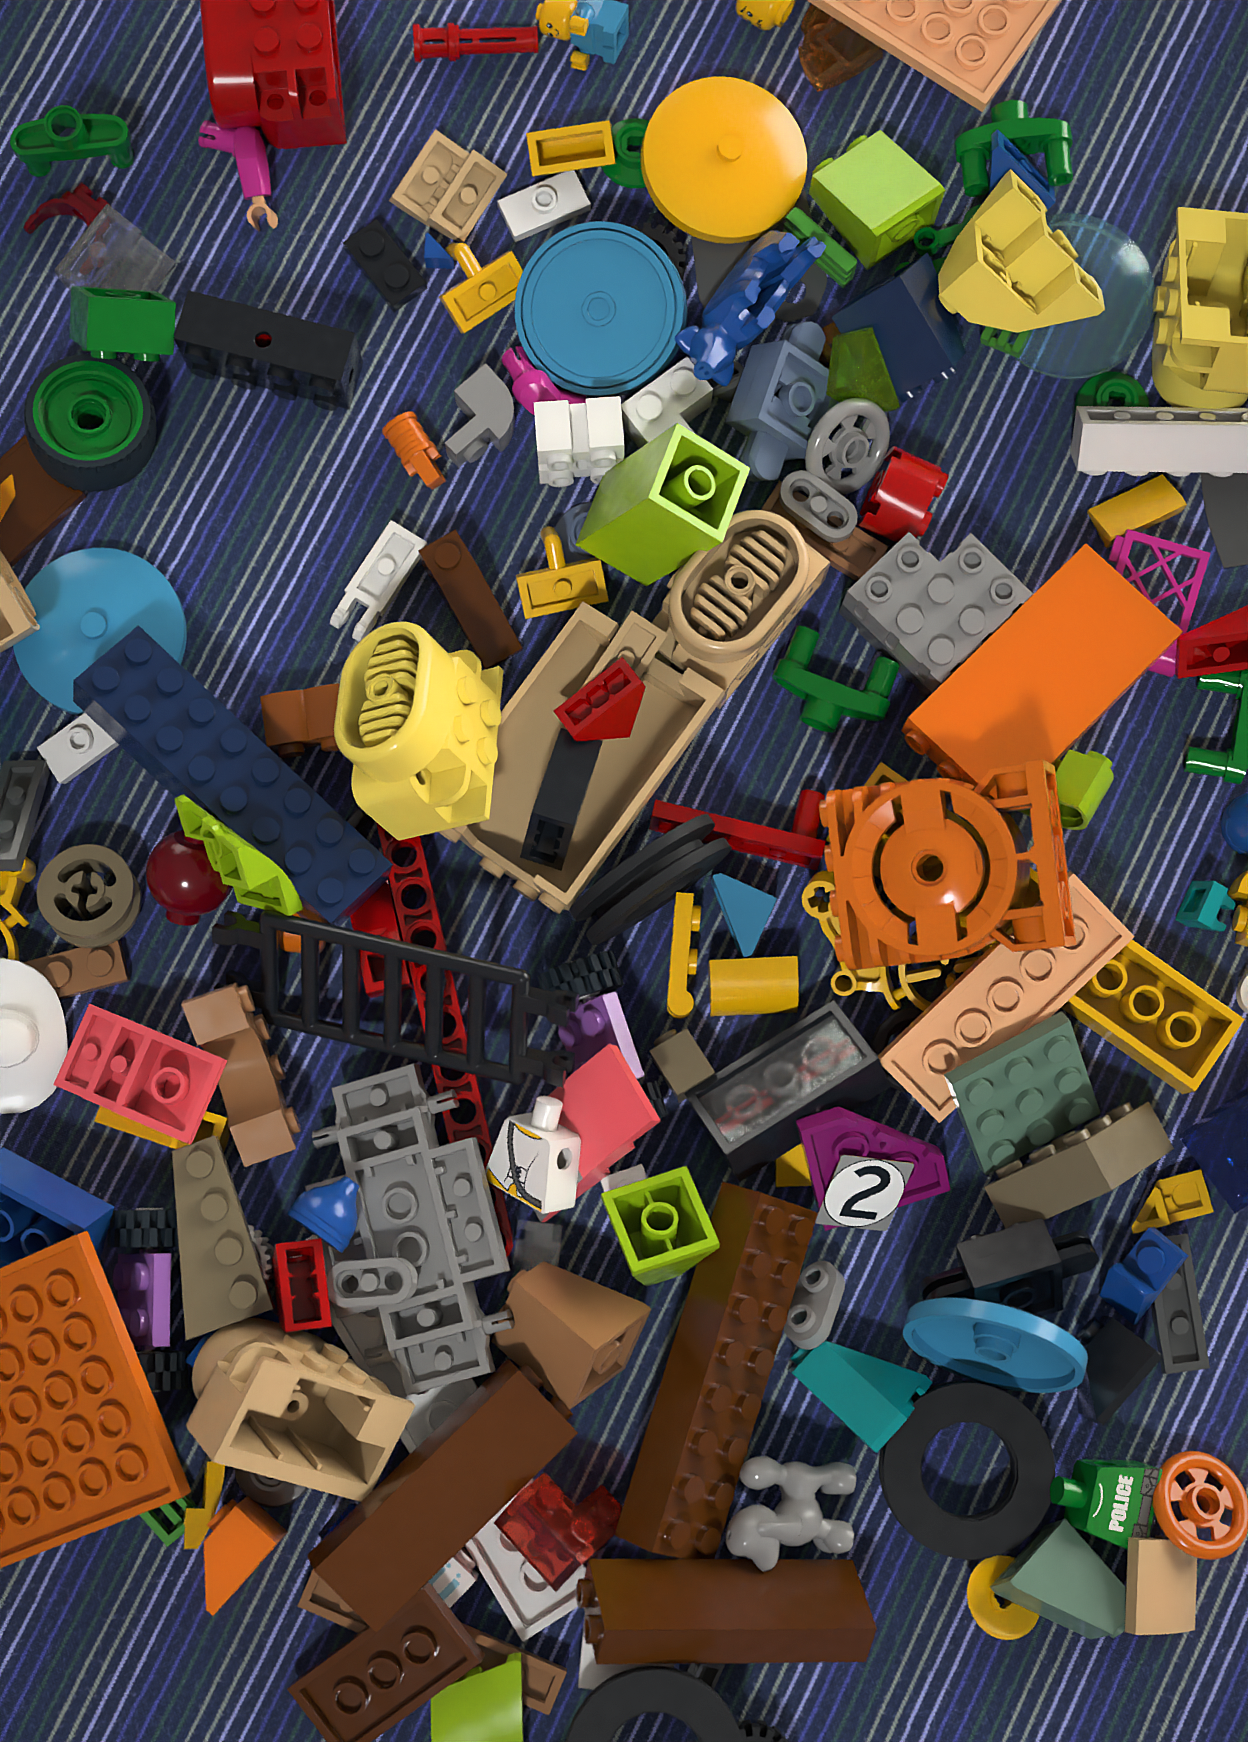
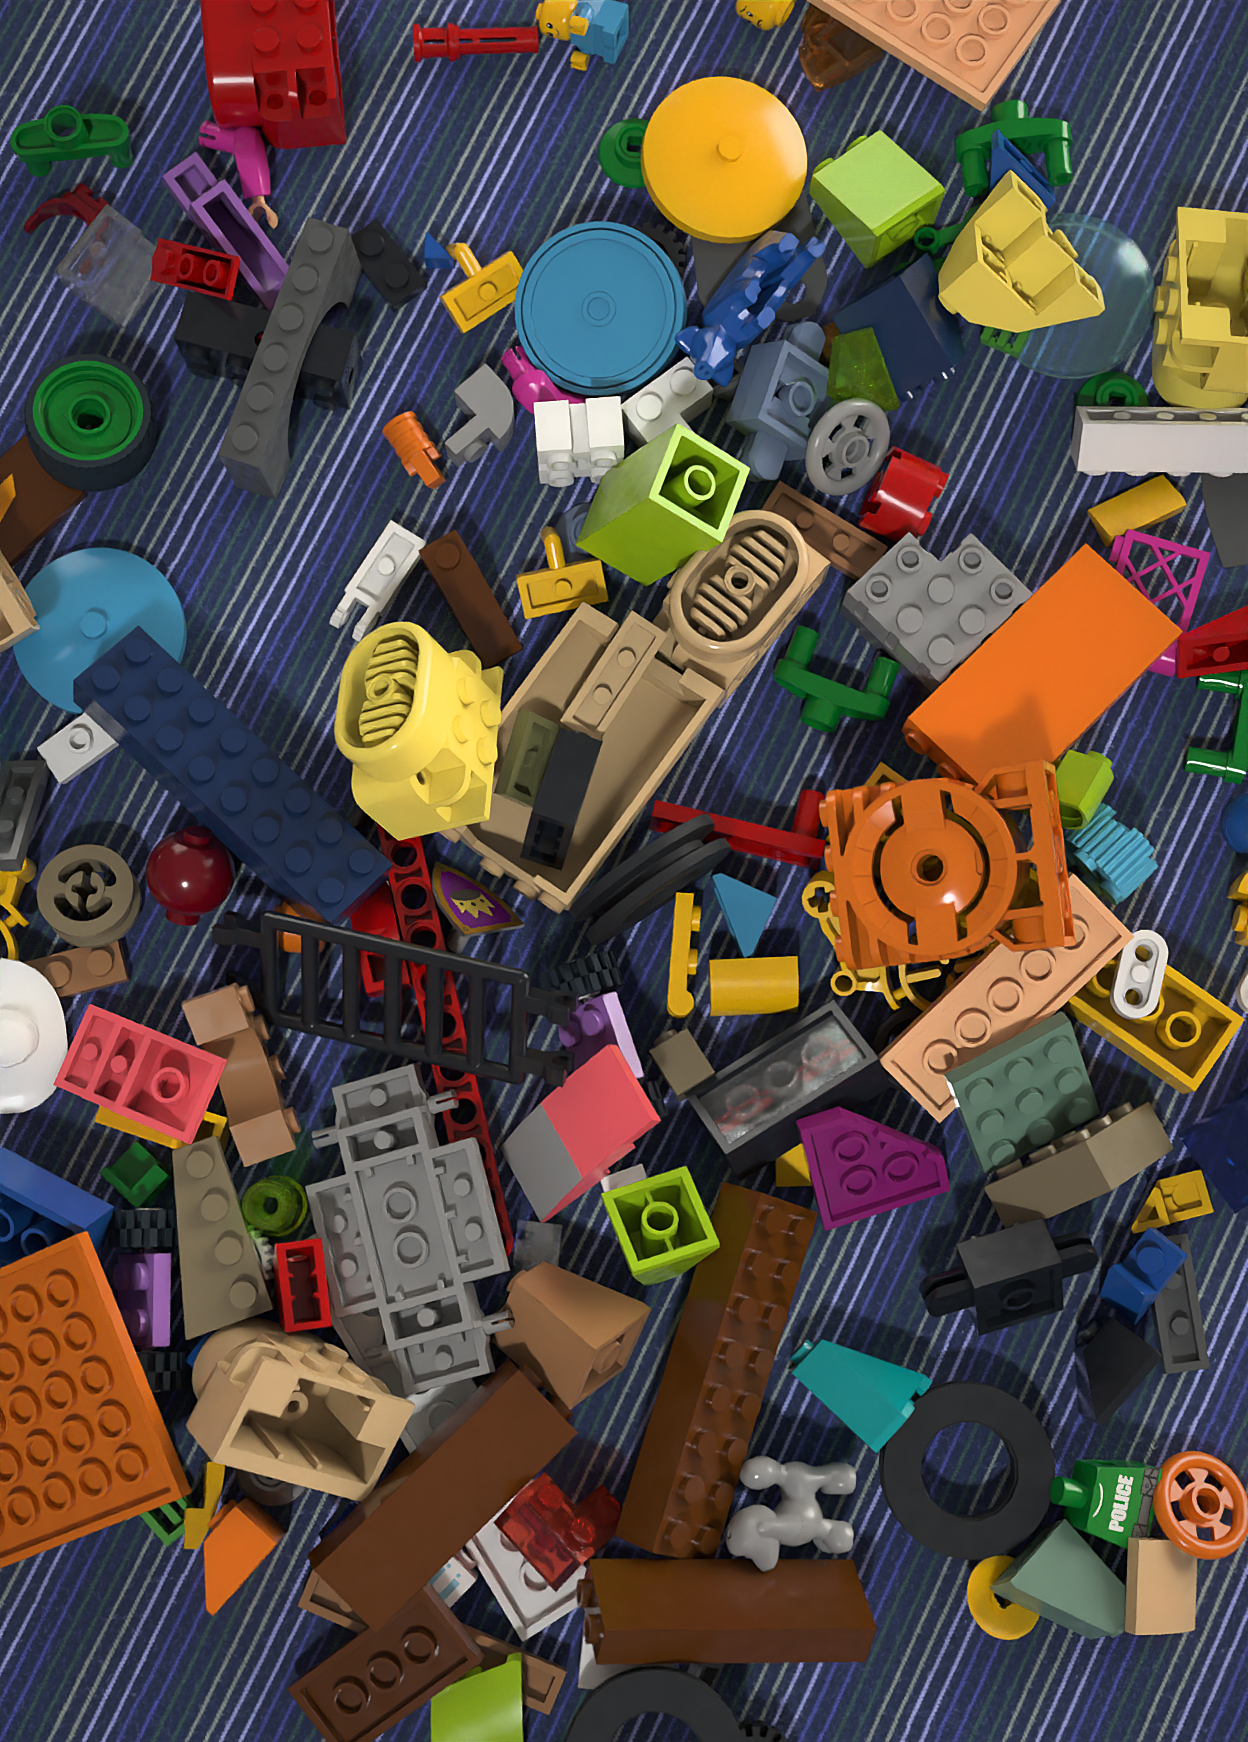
(122, 321): green brick -> none
(138, 1176): none -> green panel
(195, 268): none -> red slope
(228, 226): none -> medium lavender slope
(250, 872): lime slope -> none
(291, 1205): none -> clear neon green plant
(300, 719): dark orange brick -> none
(319, 276): none -> dark grey arch
(329, 1212): blue helmet -> none
(373, 1282): light grey plate -> none
(448, 187): tan slope -> none
(469, 906): none -> shield
(526, 758): none -> olive plate
(537, 1158): white torso -> none
(544, 205): white plate -> none
(571, 148): yellow brick -> none
(605, 705): red slope -> none
(817, 1300): light grey plate -> none
(820, 505): light grey plate -> none
(835, 259): bright green tile -> none
(864, 1193): sticker -> none
(995, 1345): dark azure dish -> none
(1109, 856): none -> medium azure brick
(1140, 976): none -> white plate
(1202, 905): teal tile -> none

